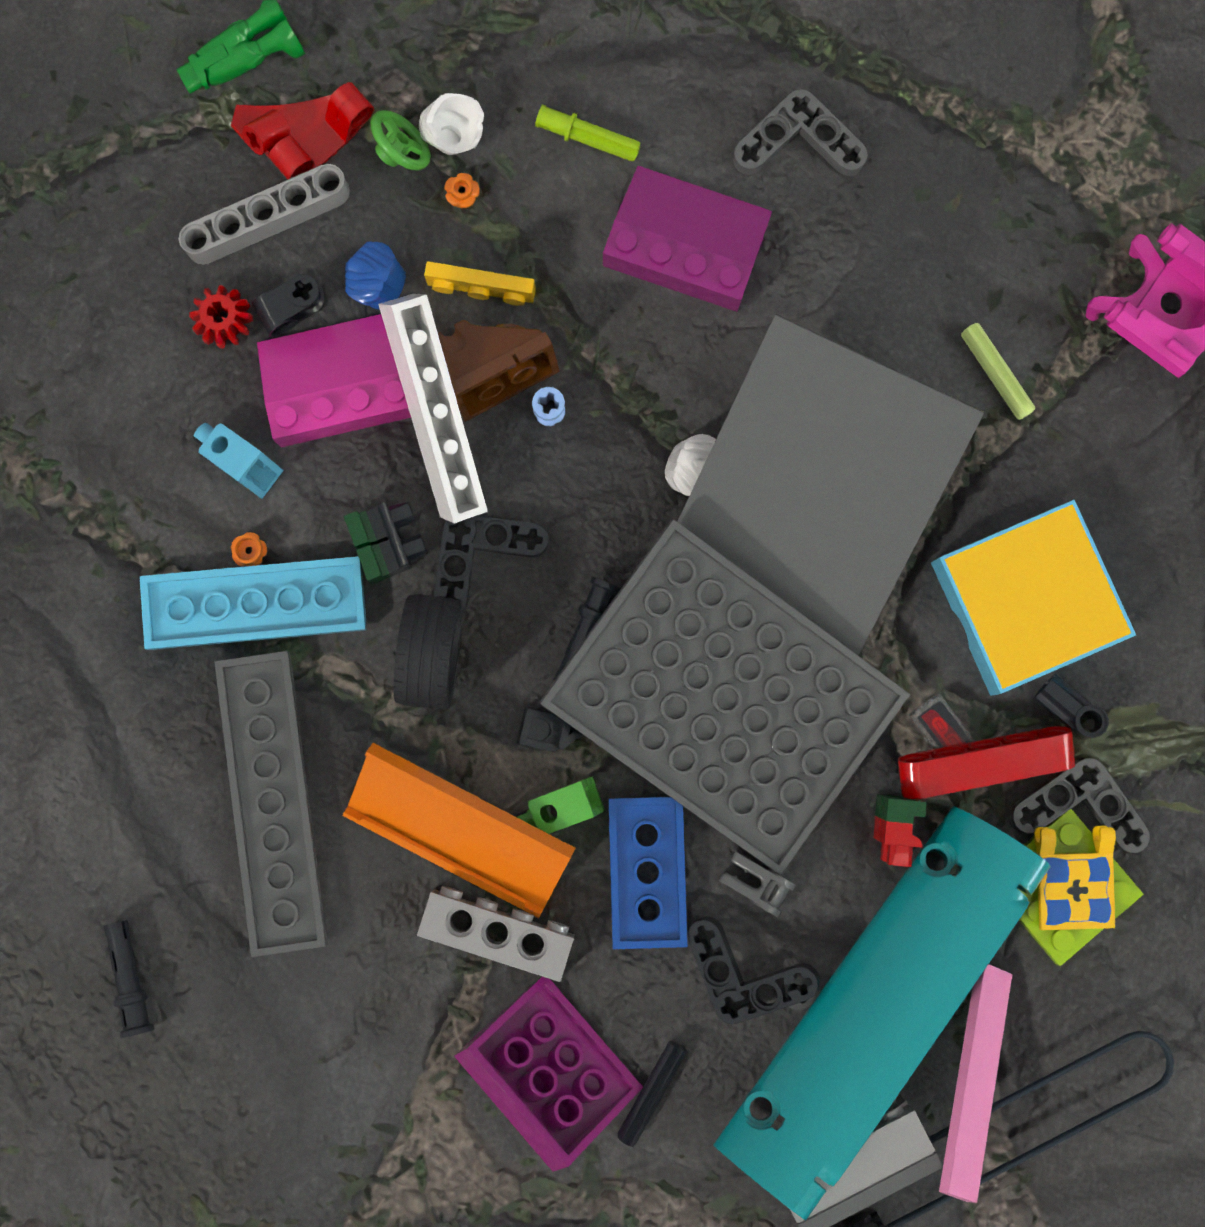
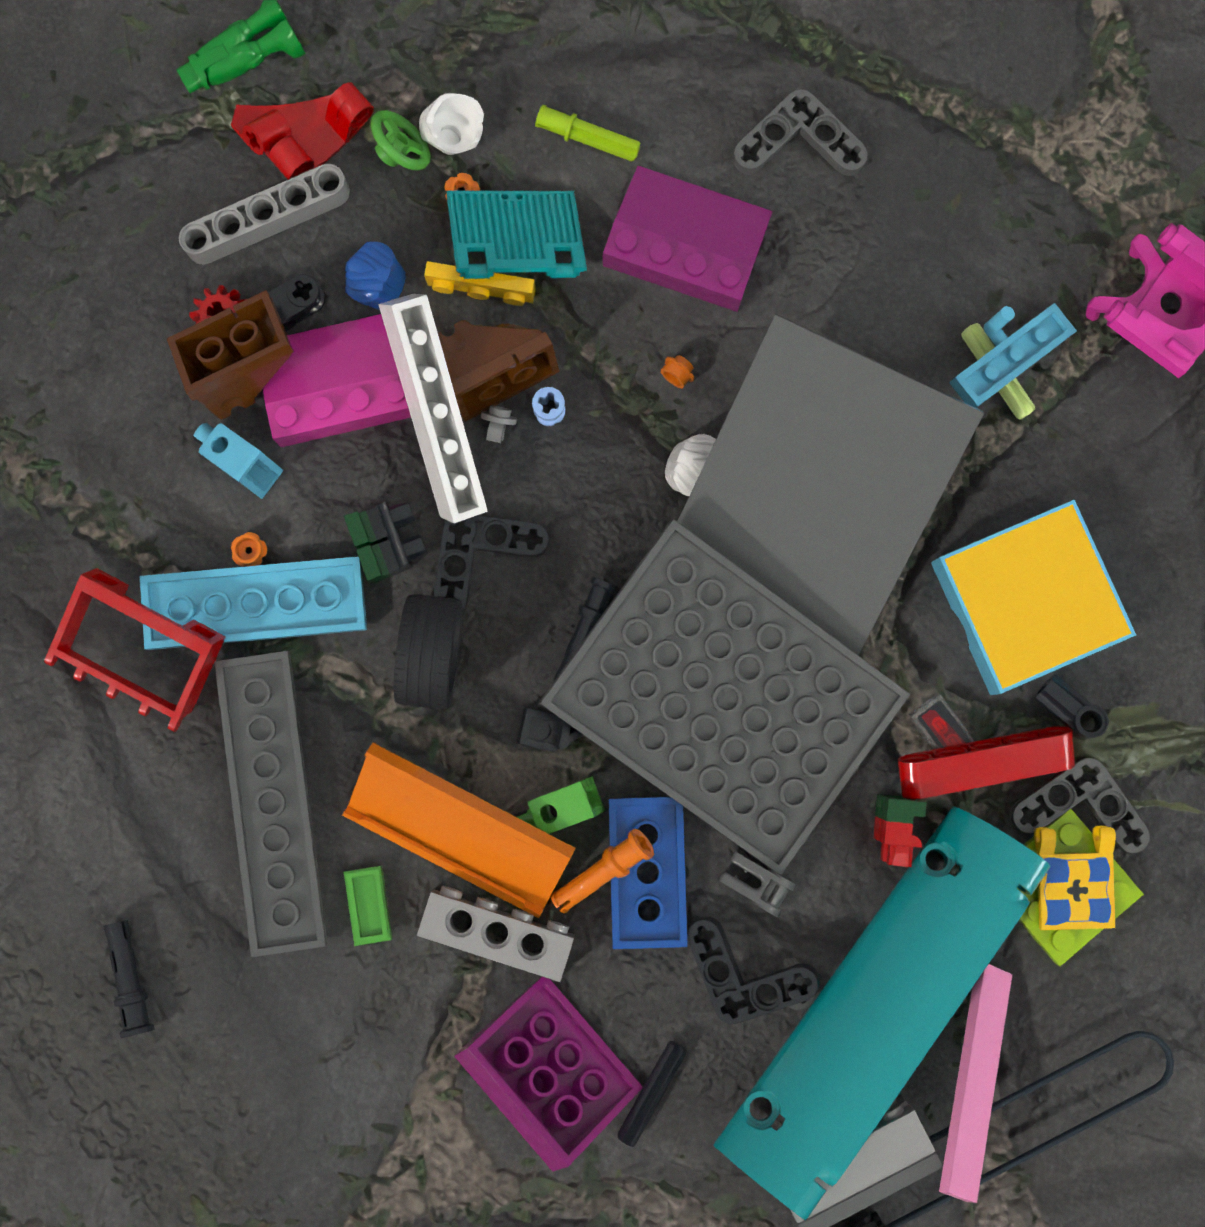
(112, 592): none -> red hinge
(231, 354): none -> reddish brown piece
(368, 905): none -> bright green tile
(498, 418): none -> light grey plate
(515, 232): none -> teal window
(614, 863): none -> orange pin
(678, 371): none -> orange plate
(1011, 353): none -> medium azure plate

